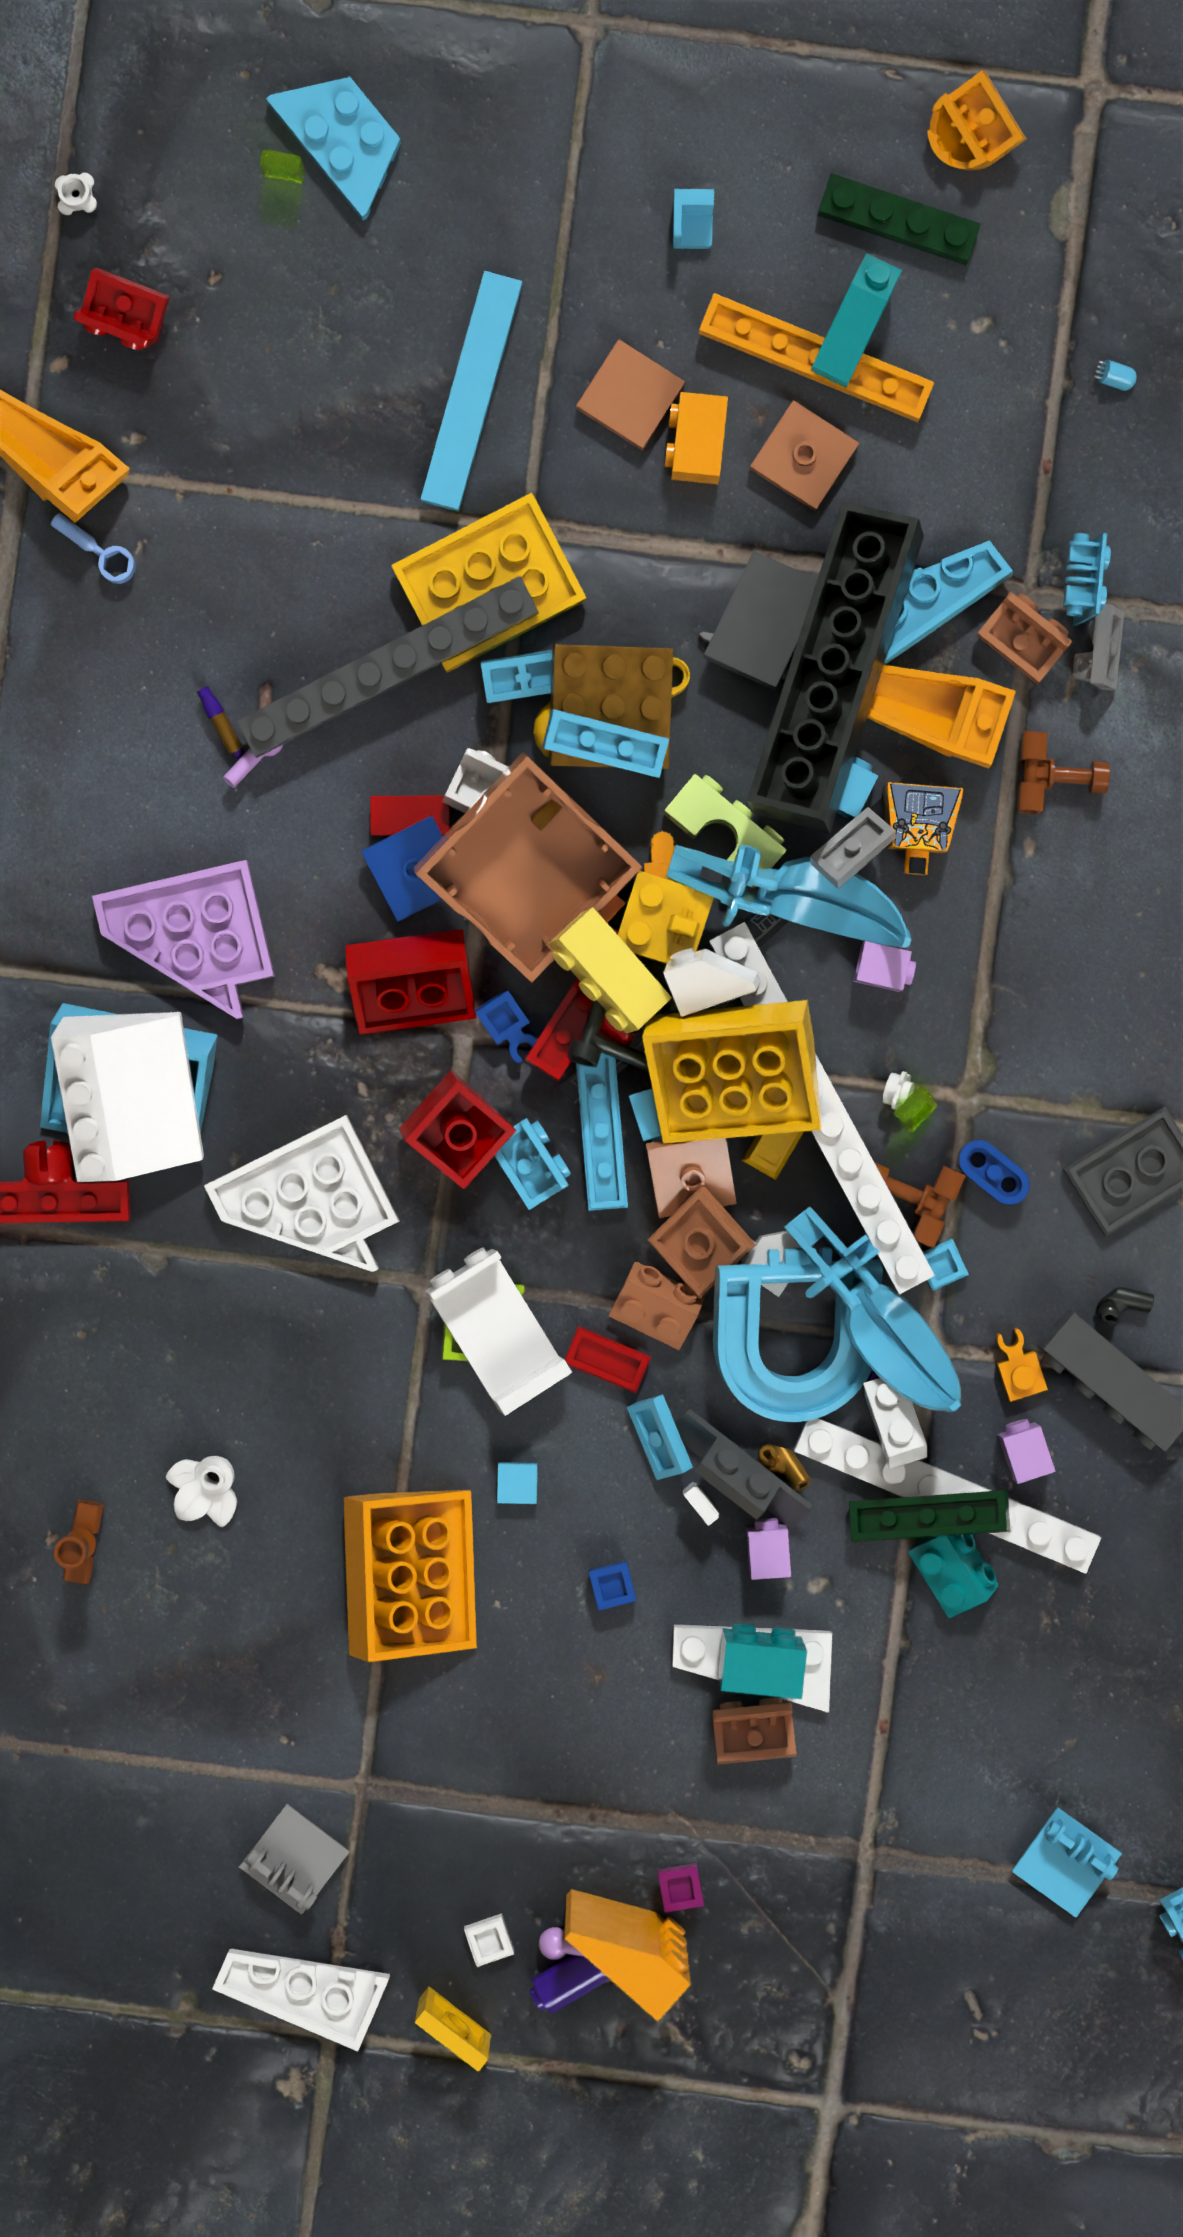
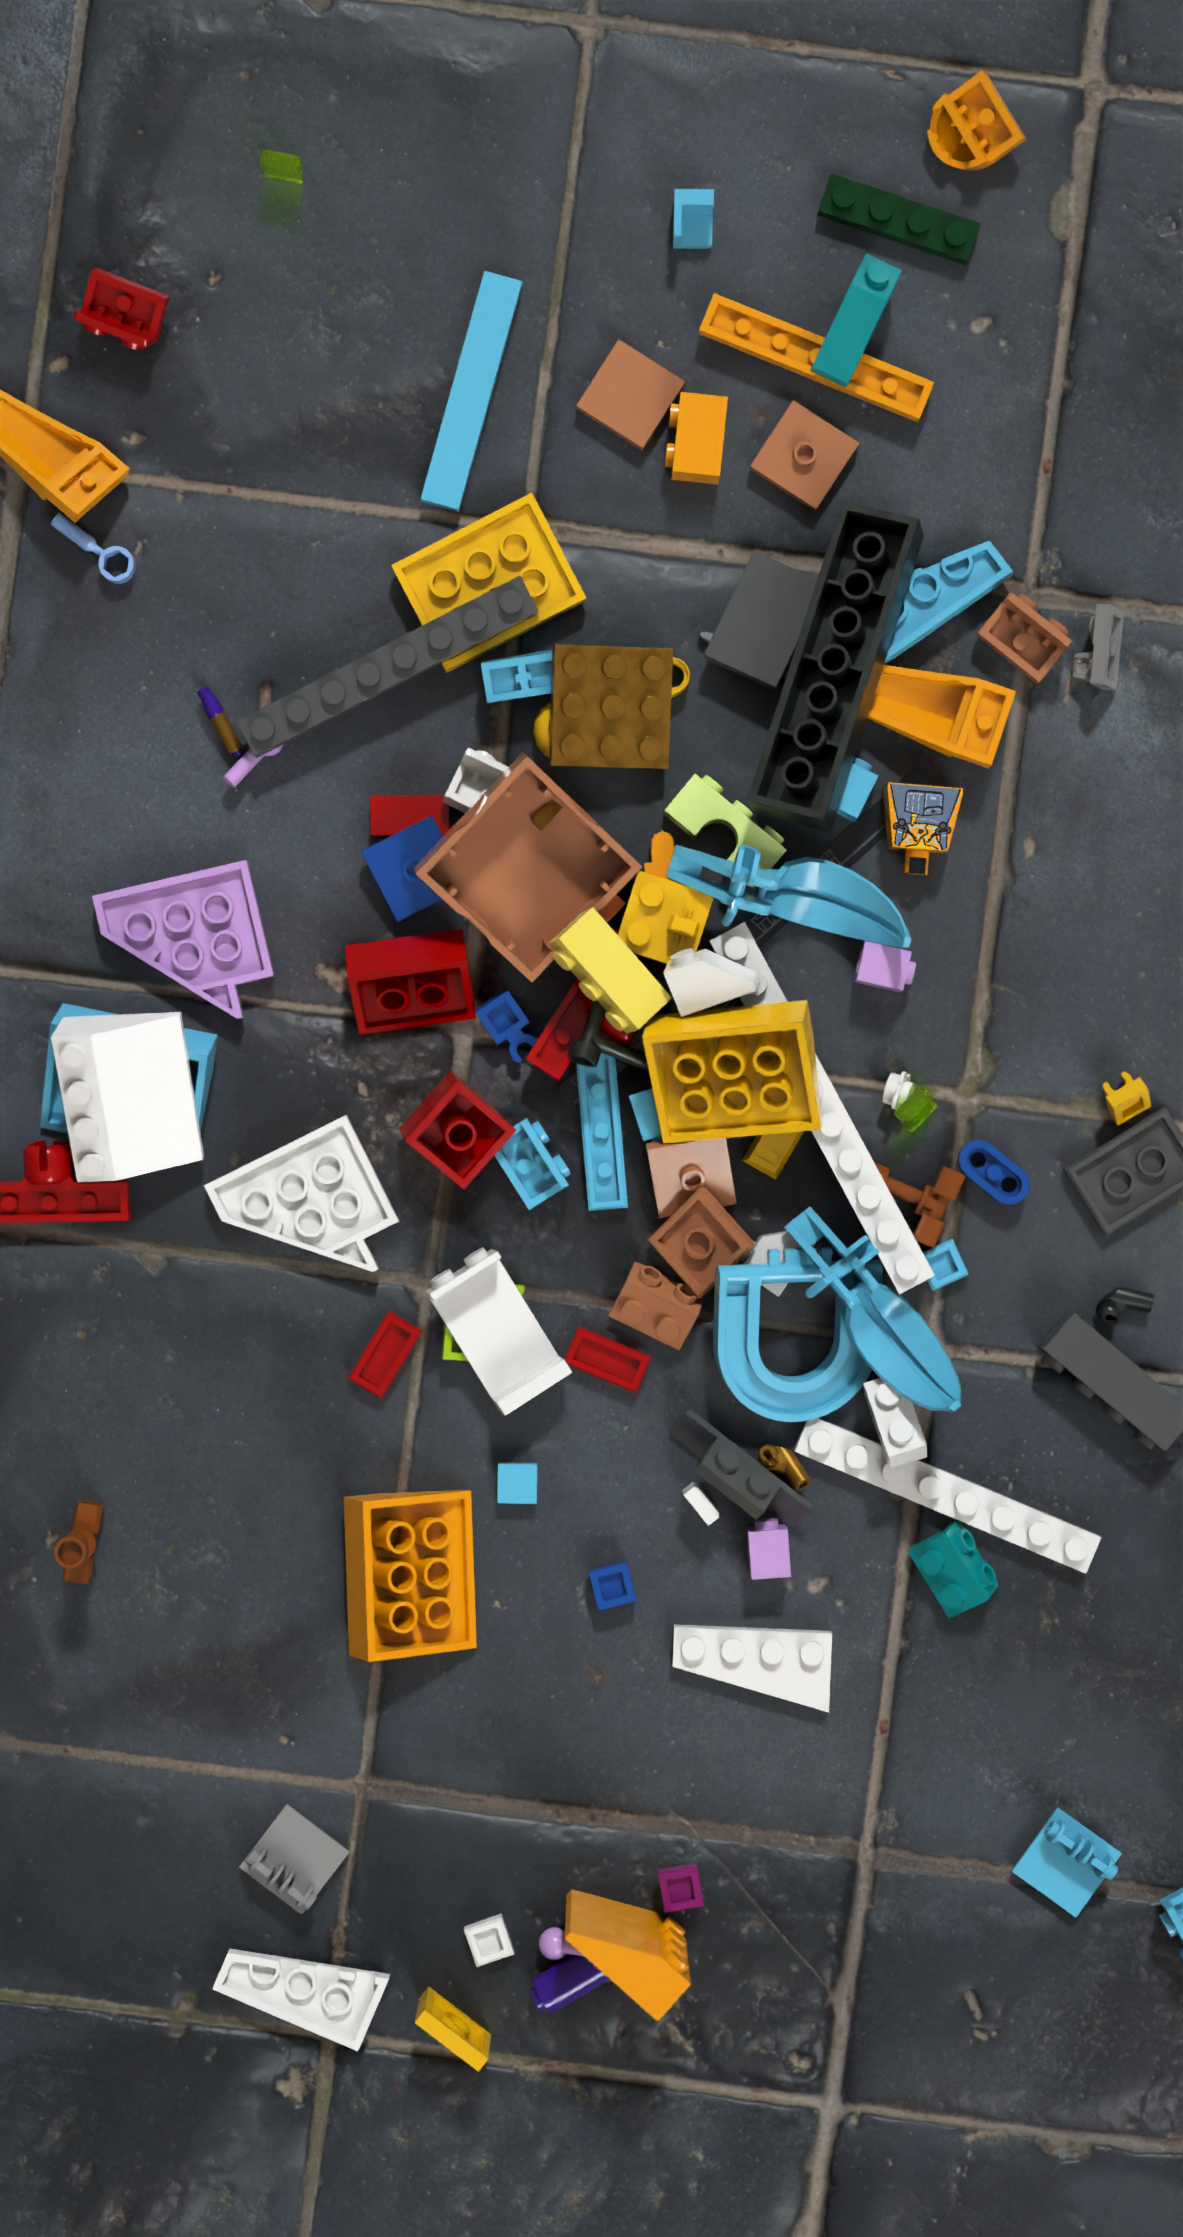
(73, 182): white plate -> none
(201, 1494): white plate -> none
(341, 136): medium azure wing -> none
(385, 1354): none -> red tile
(605, 743): medium azure plate -> none
(659, 1437): medium azure plate -> none
(754, 1731): nougat bracket -> none
(762, 1661): teal brick -> none
(852, 847): light grey hinge -> none
(929, 1516): dark green plate -> none
(1021, 1371): light orange plate -> none
(1025, 1451): lavender brick -> none
(1041, 773): dark orange bar -> none
(1091, 560): medium azure hinge -> none
(1116, 375): medium azure piece -> none
(1127, 1100): none -> yellow tile

